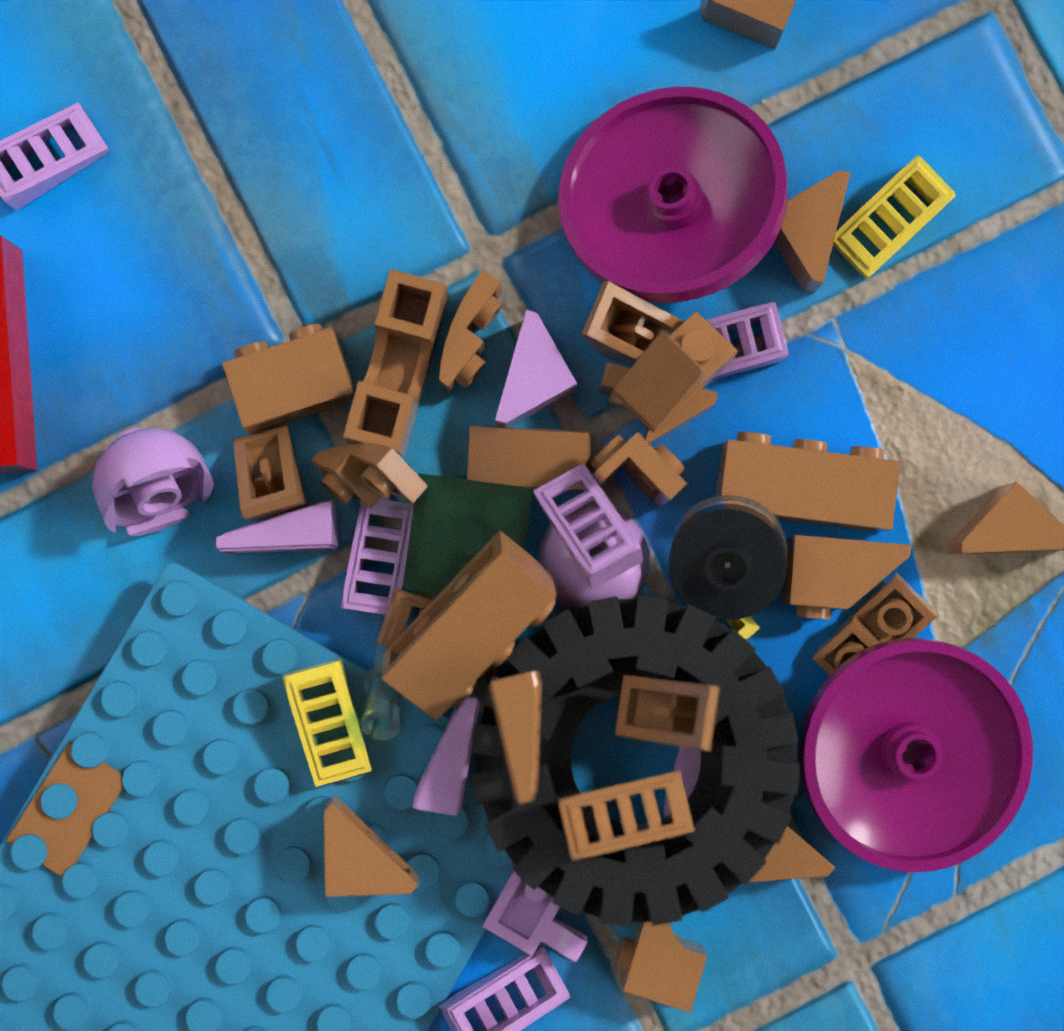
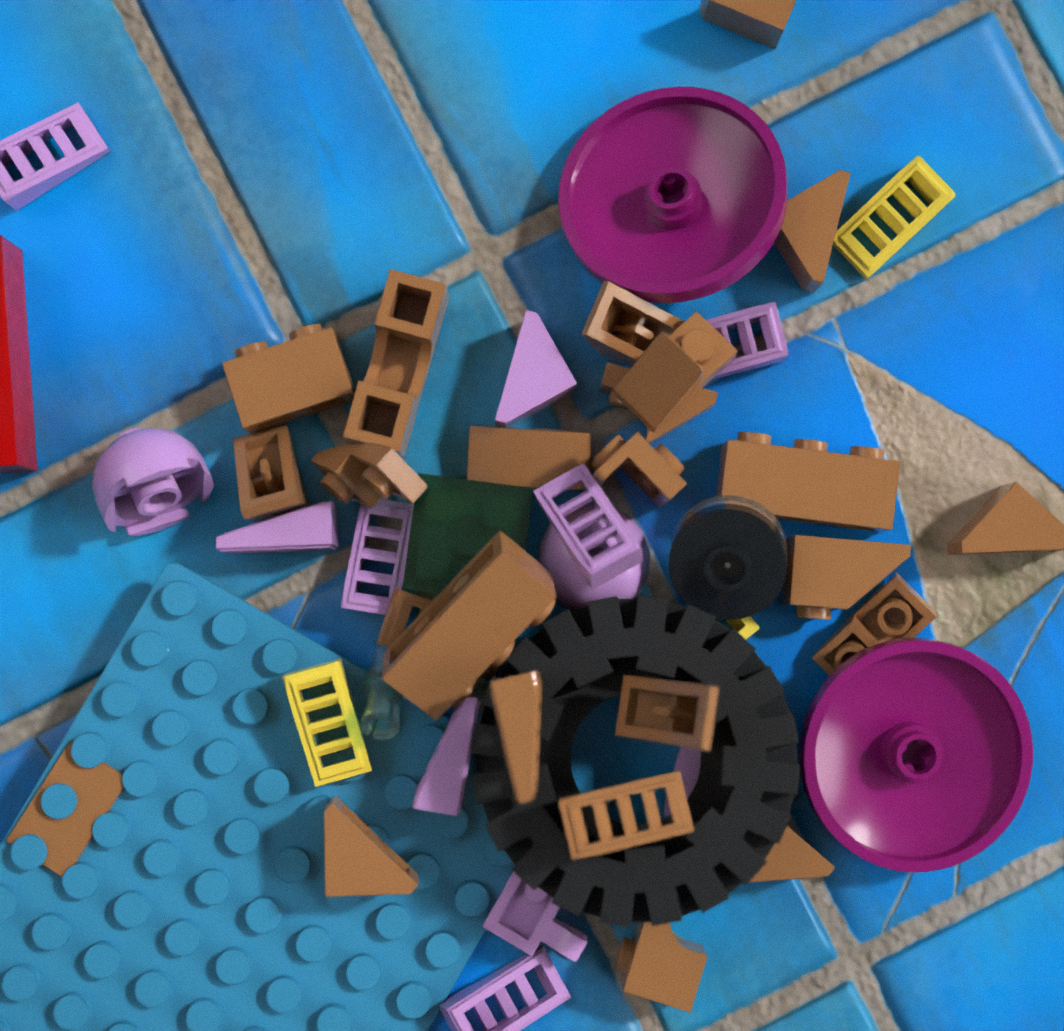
(462, 348): medium nougat slope -> none

